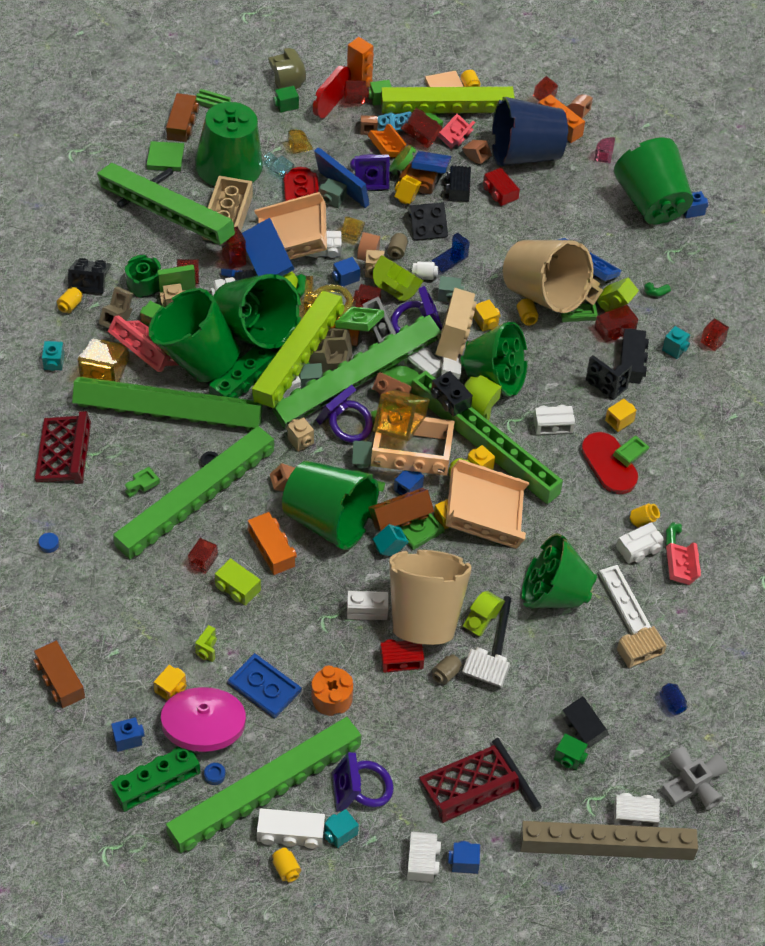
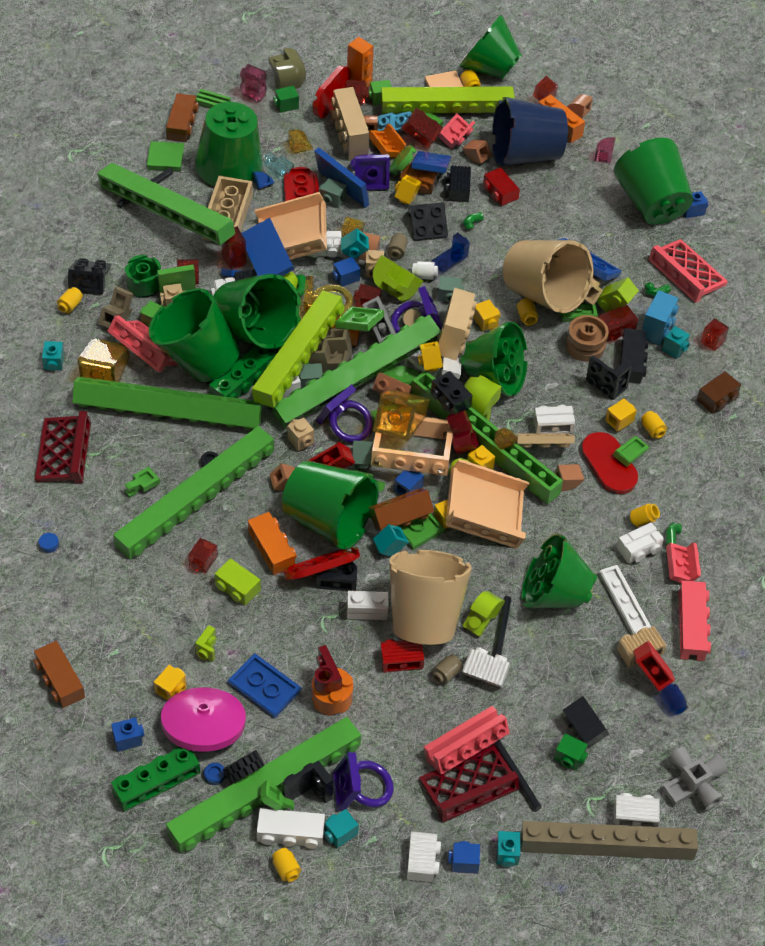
(243, 767): none -> black tyre
(253, 82): none -> clear pink brick
(262, 179): none -> blue tile
(274, 797): none -> bright green plate
(310, 777): none -> black bracket
(321, 563): none -> red tile
(326, 670): none -> dark red plate
(337, 456): none -> red brick
(338, 581): none -> black plate
(350, 122): none -> tan brick
(354, 243): none -> teal brick
(410, 316): none -> tan tile
(430, 356): none -> yellow brick
(464, 435): none -> dark red plate
(466, 740): none -> coral brick
(470, 219): none -> green arm
(494, 52): none -> green cone
(505, 438): none -> clear orange tile
(508, 848): none -> teal brick
(544, 439): none -> tan plate
(571, 476): none -> nougat brick
(587, 337): none -> medium nougat wheel
(653, 424): none -> yellow brick
(653, 665): none -> red brick
(660, 317): none -> dark azure brick
(682, 276): none -> coral fence
(693, 620): none -> coral brick
(719, 392): none -> reddish brown brick

